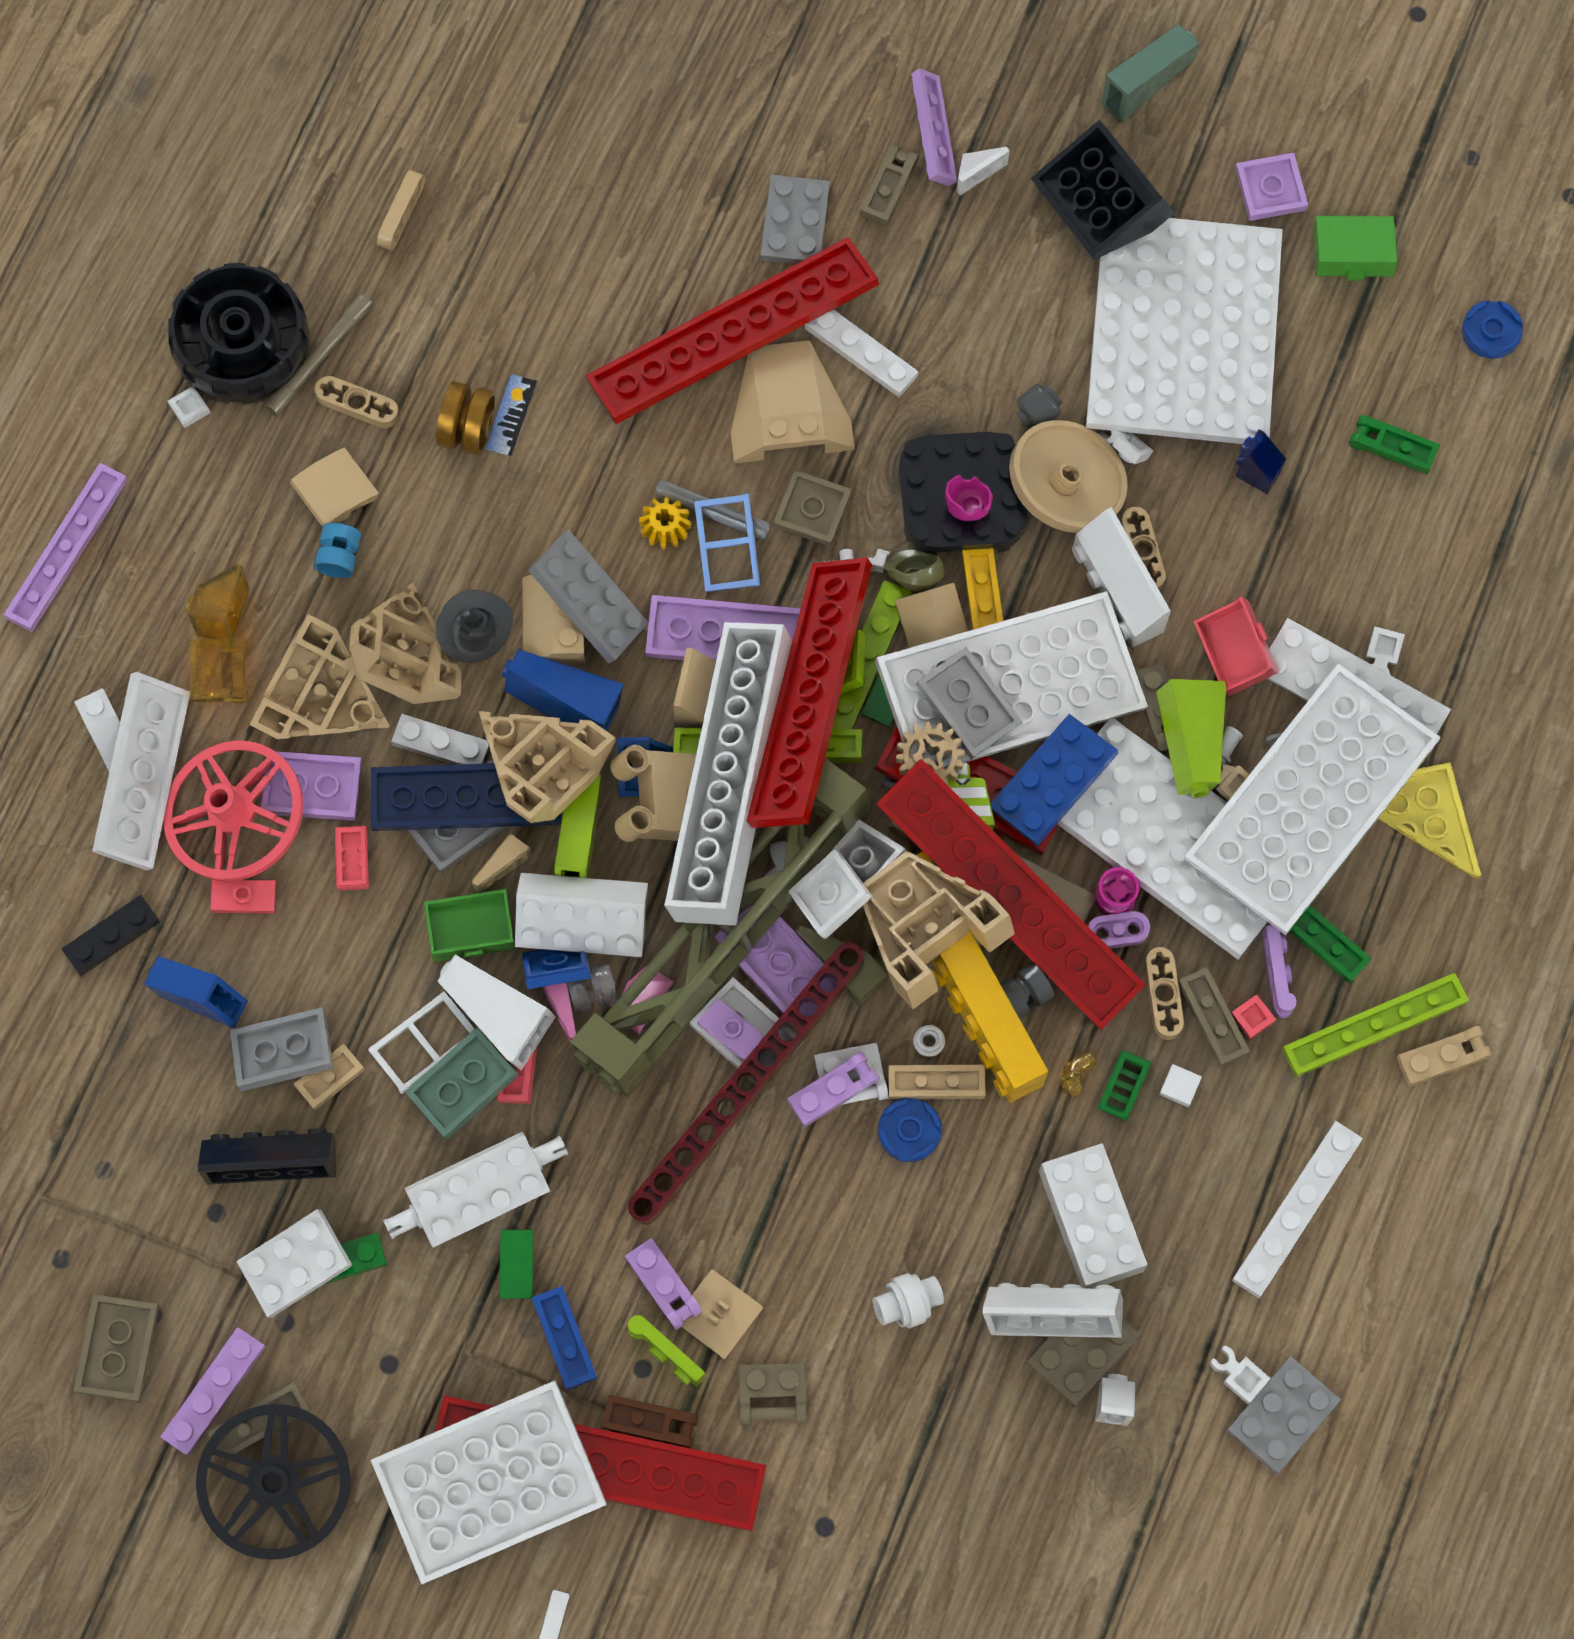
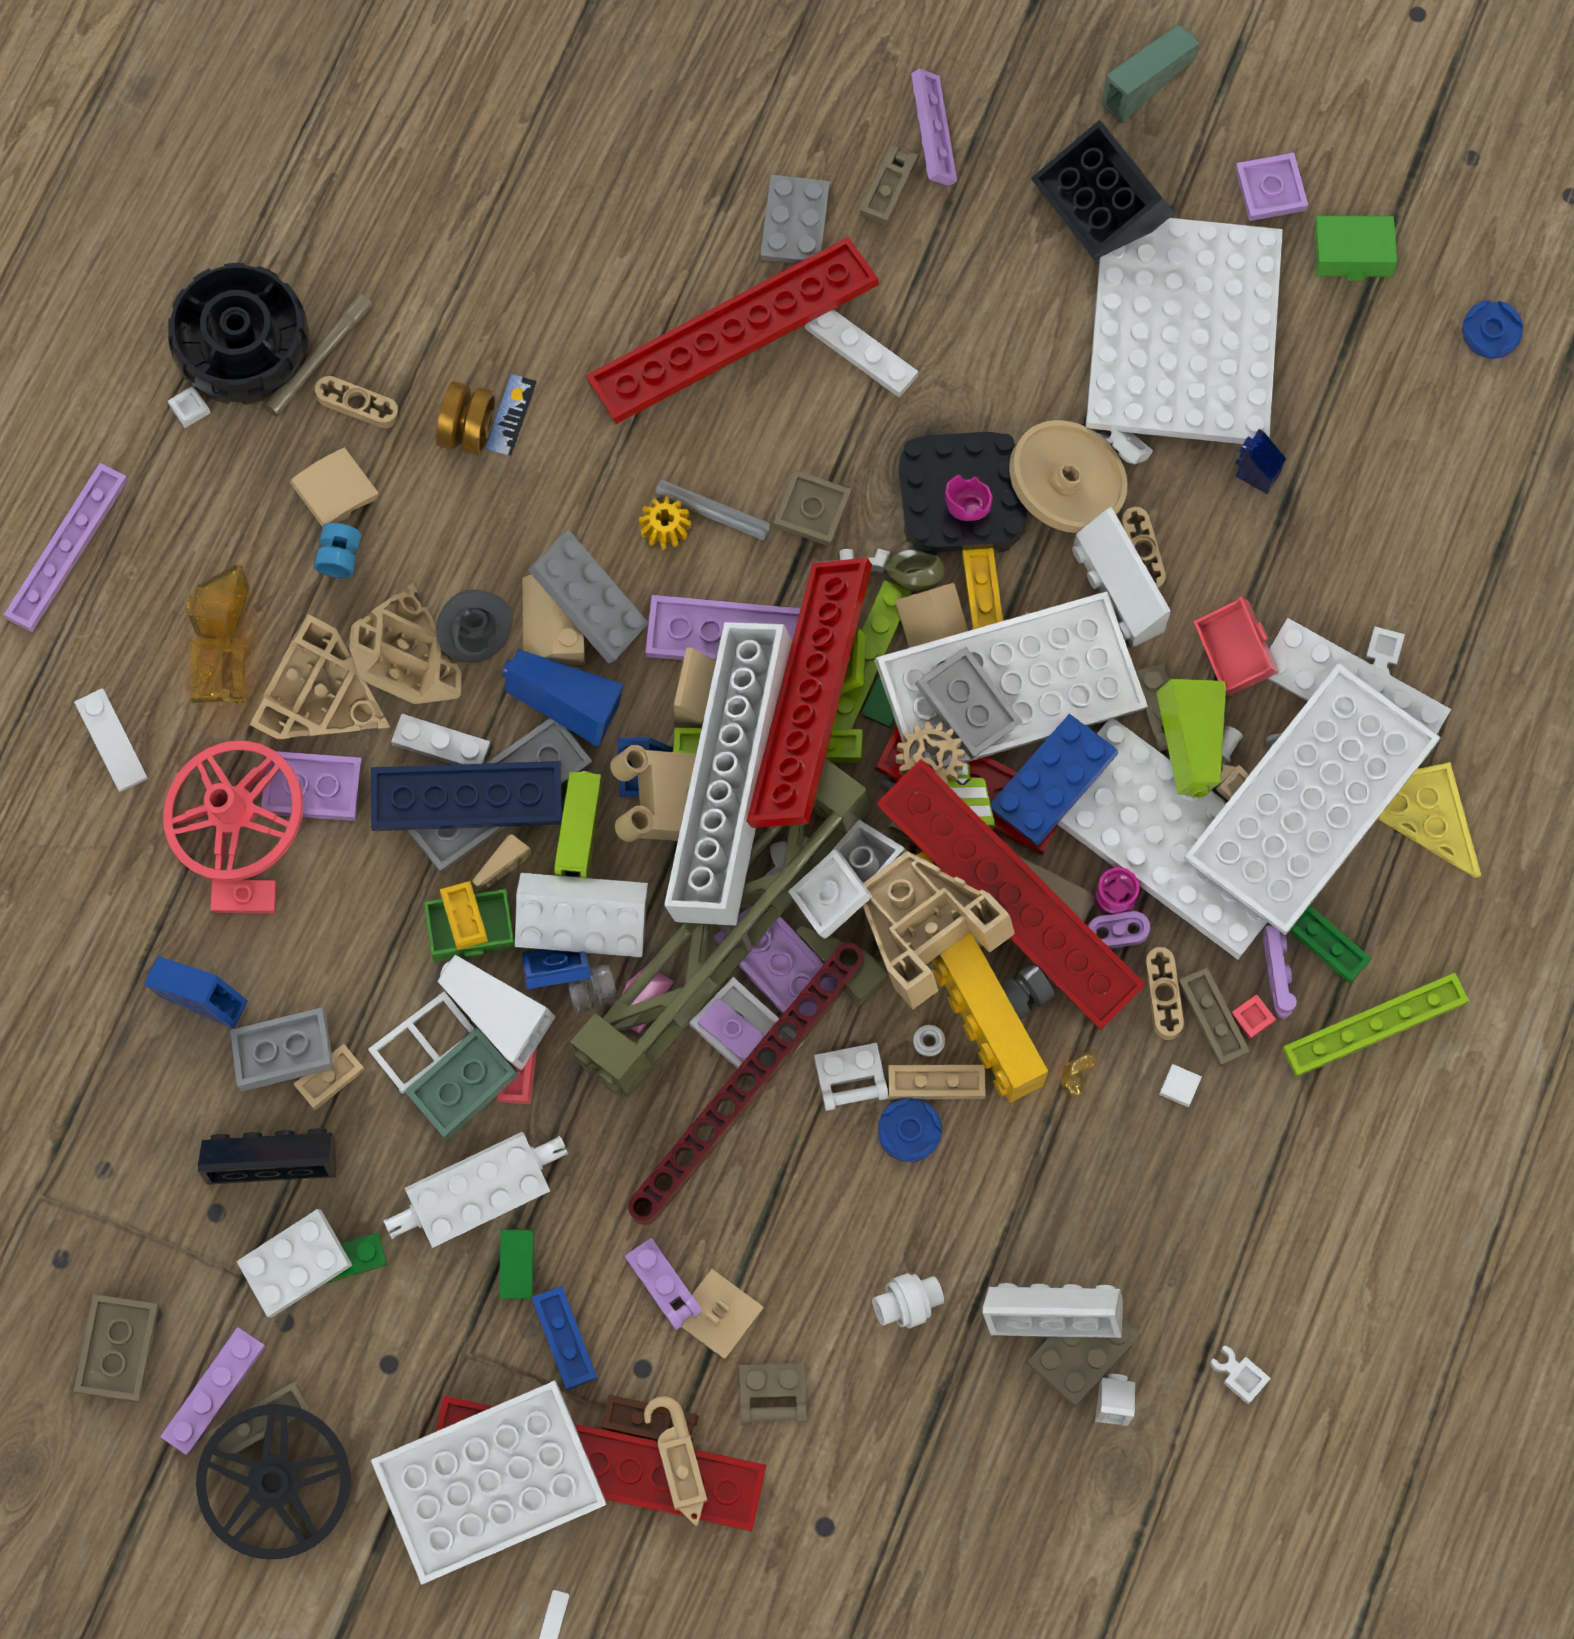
(110, 935): black plate -> none
(141, 771): white plate -> none
(352, 858): coral plate -> none
(400, 210): tan beam -> none
(463, 915): none -> yellow plate
(544, 761): tan wedge -> none
(560, 1003): bright pink slope -> none
(664, 1350): lime plate -> none
(679, 1460): none -> tan plate
(727, 543): light blue window -> none
(787, 404): tan wedge -> none
(832, 1090): lavender plate -> none
(979, 166): white slope -> none
(1038, 405): dark grey head -> none
(1092, 1217): white brick -> none
(1136, 1061): green slope -> none
(1283, 1415): light grey plate -> none
(1297, 1209): white plate -> none
(1394, 444): green plate -> none
(1443, 1056): tan plate -> none

